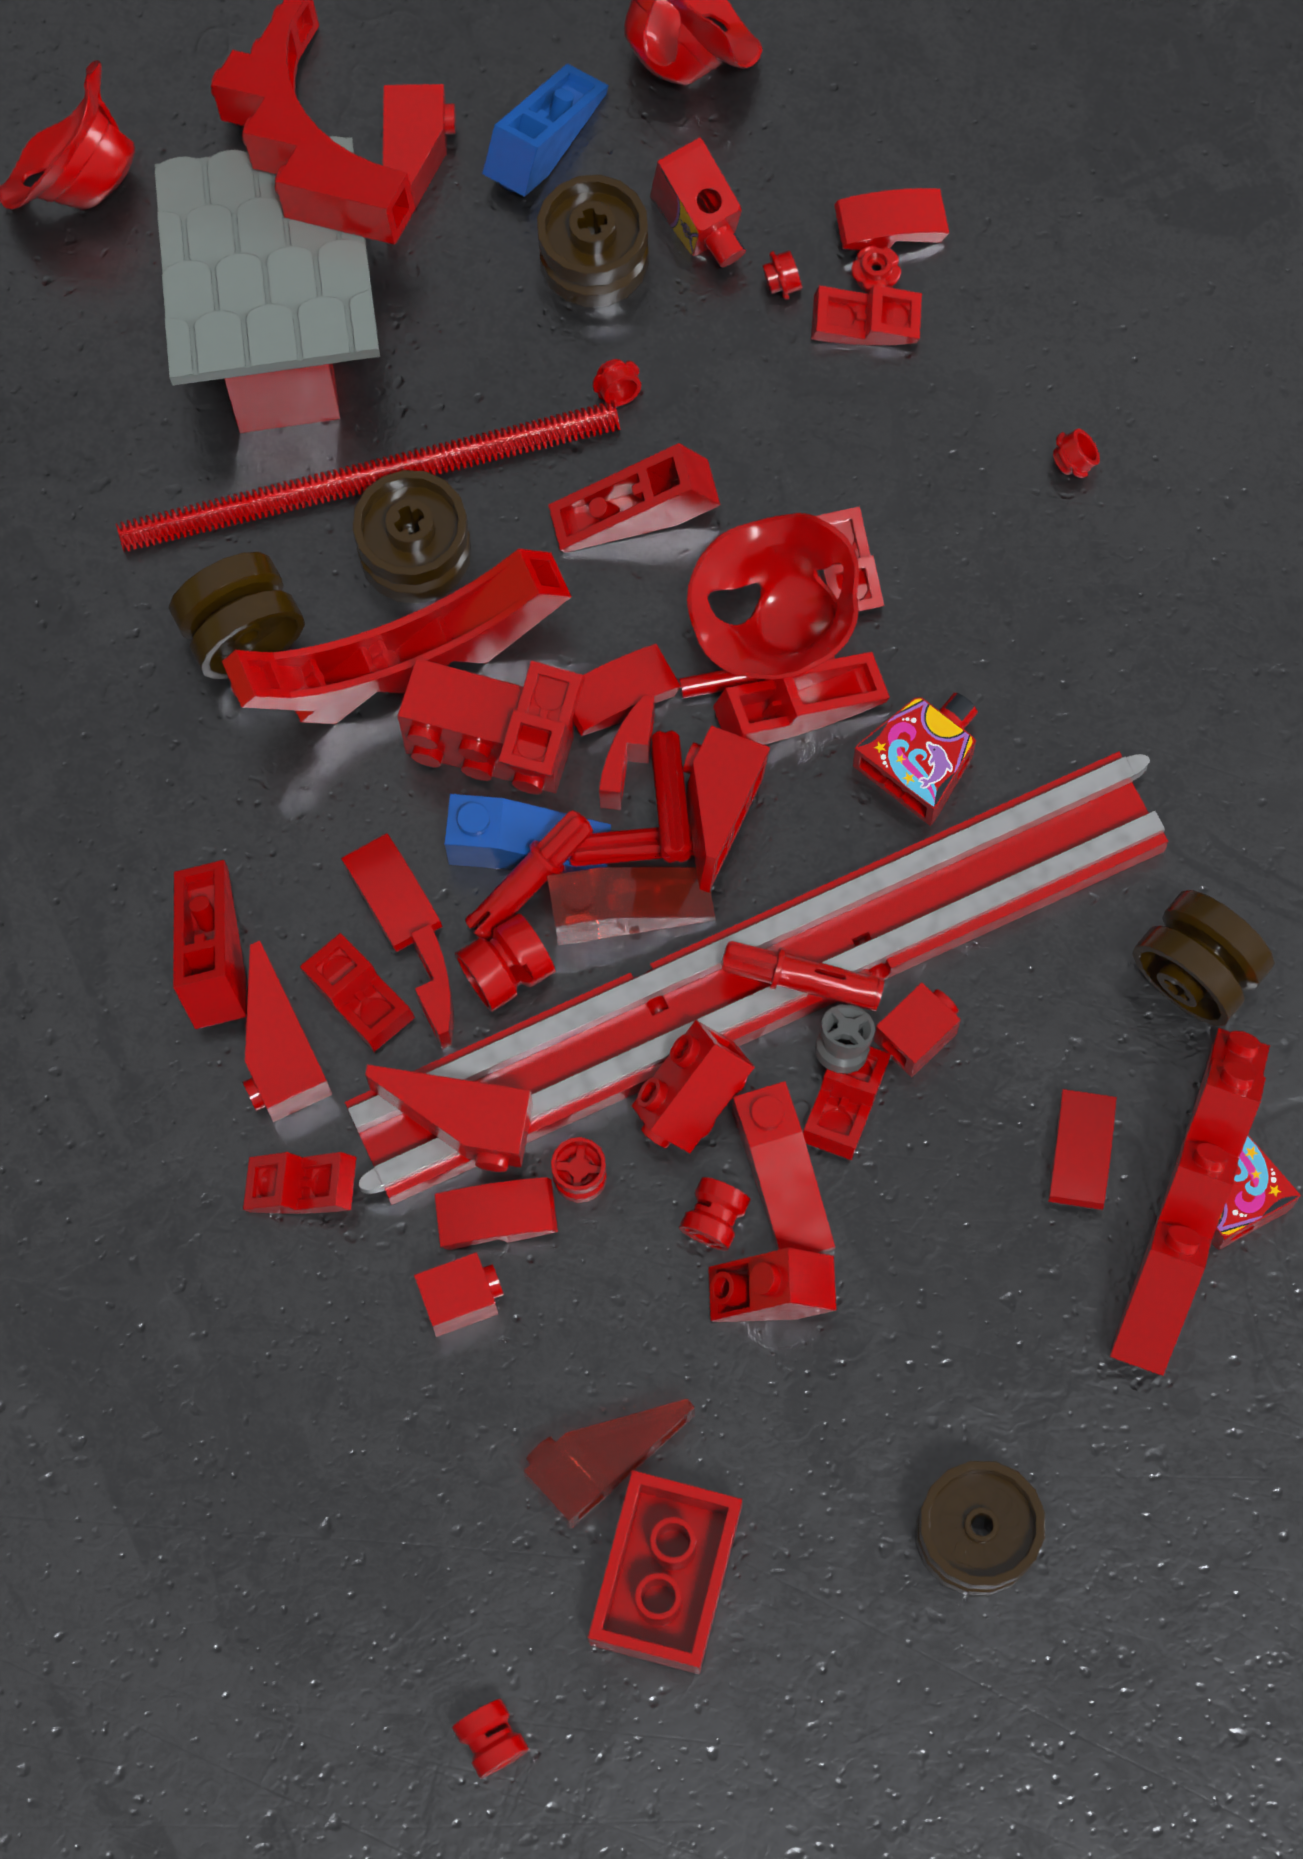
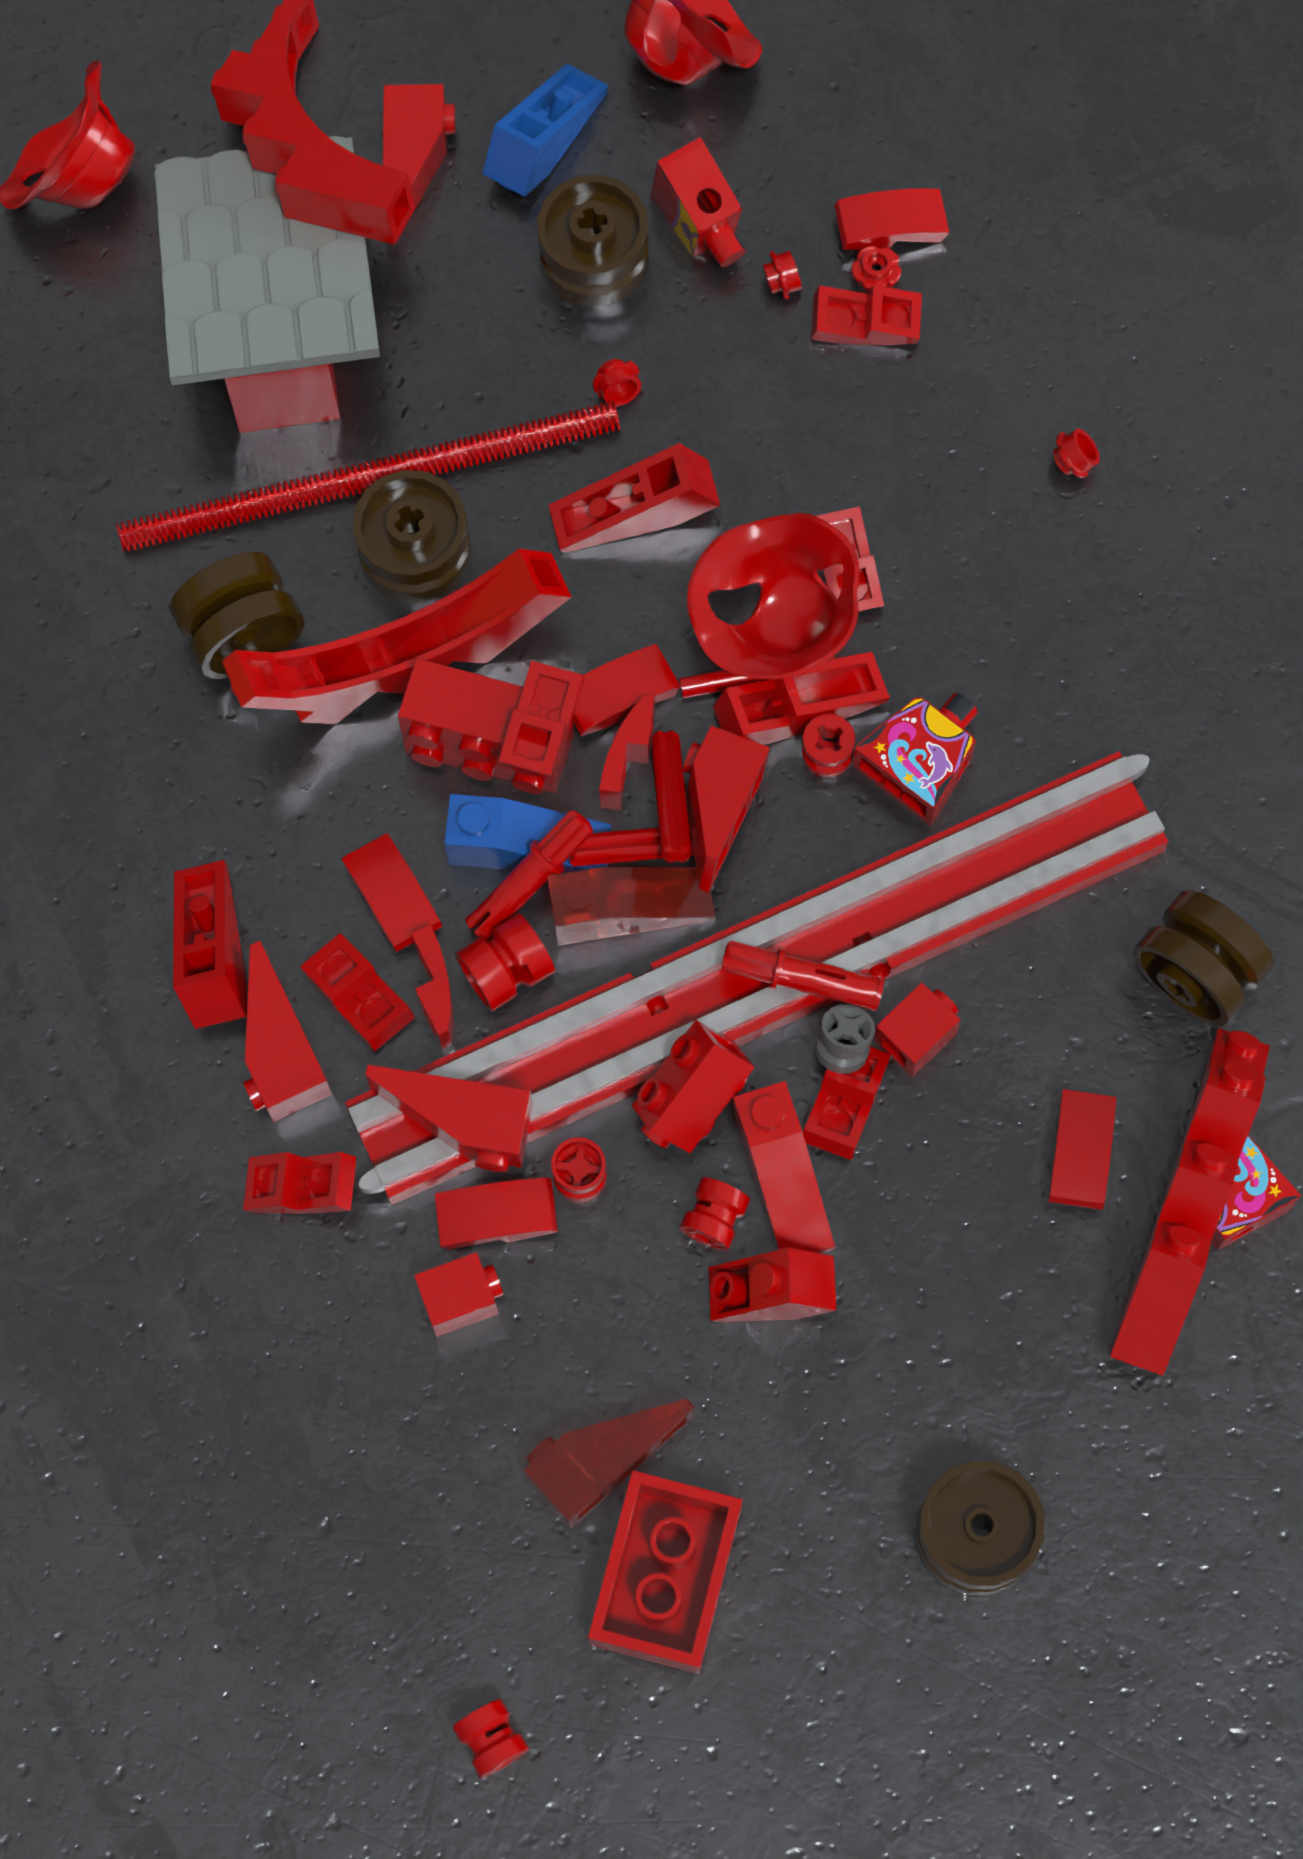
(828, 757): none -> red wheel

